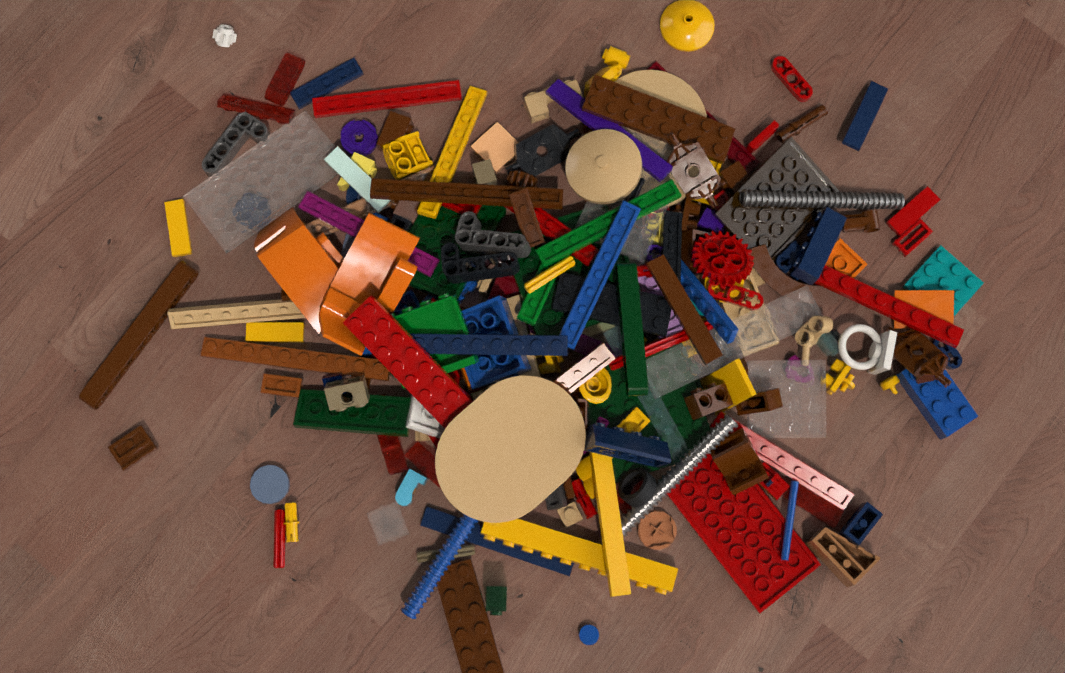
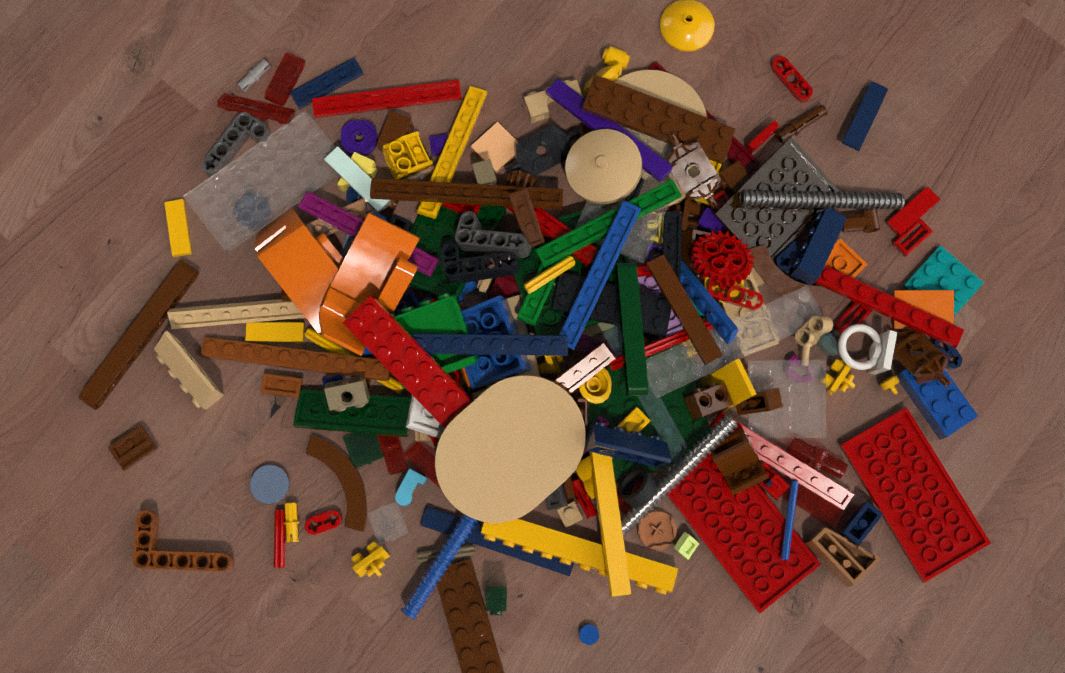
(173, 556): none -> dark orange beam
(188, 371): none -> tan slope
(224, 35): white gear -> none
(253, 75): none -> light grey pin
(322, 518): none -> red beam
(336, 349): none -> yellow axle
(349, 479): none -> reddish brown tile
(363, 448): none -> clear green piece
(371, 563): none -> yellow hips
(437, 144): none -> dark purple plate
(686, 545): none -> yellowish green plate
(817, 457): none -> clear red piece
(837, 325): none -> red tile
(915, 495): none -> red plate

